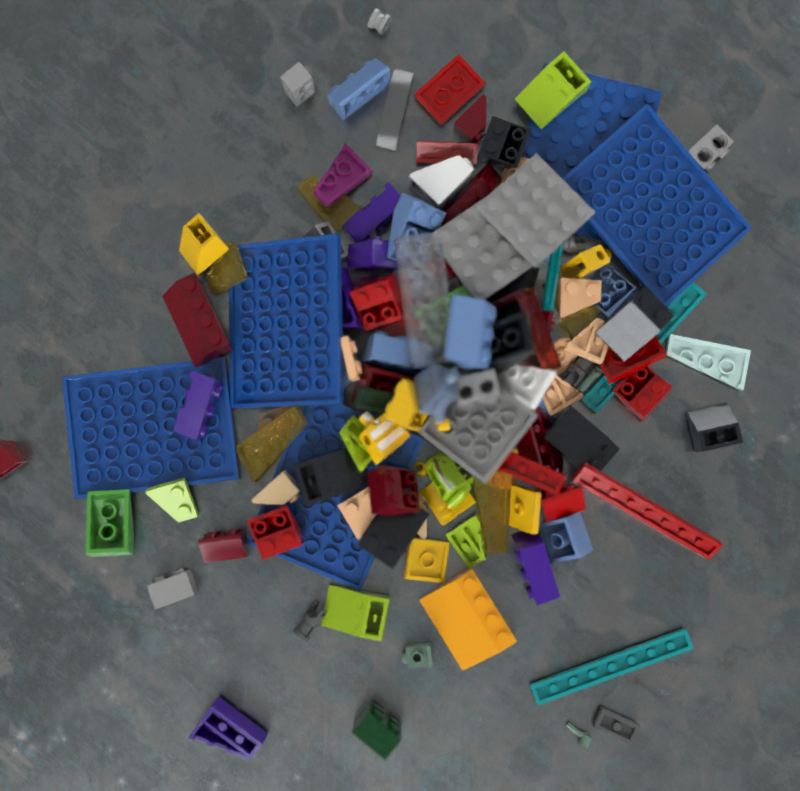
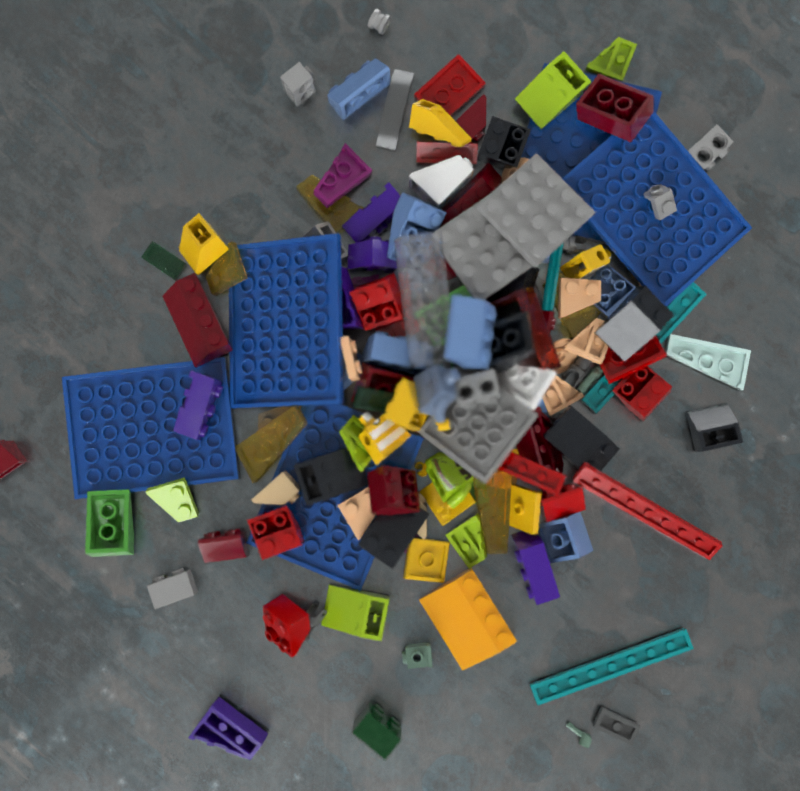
(164, 260): none -> clear green tile
(286, 624): none -> red slope
(435, 121): none -> yellow slope
(613, 60): none -> lime wing
(615, 107): none -> dark red brick
(661, 200): none -> light grey bracket

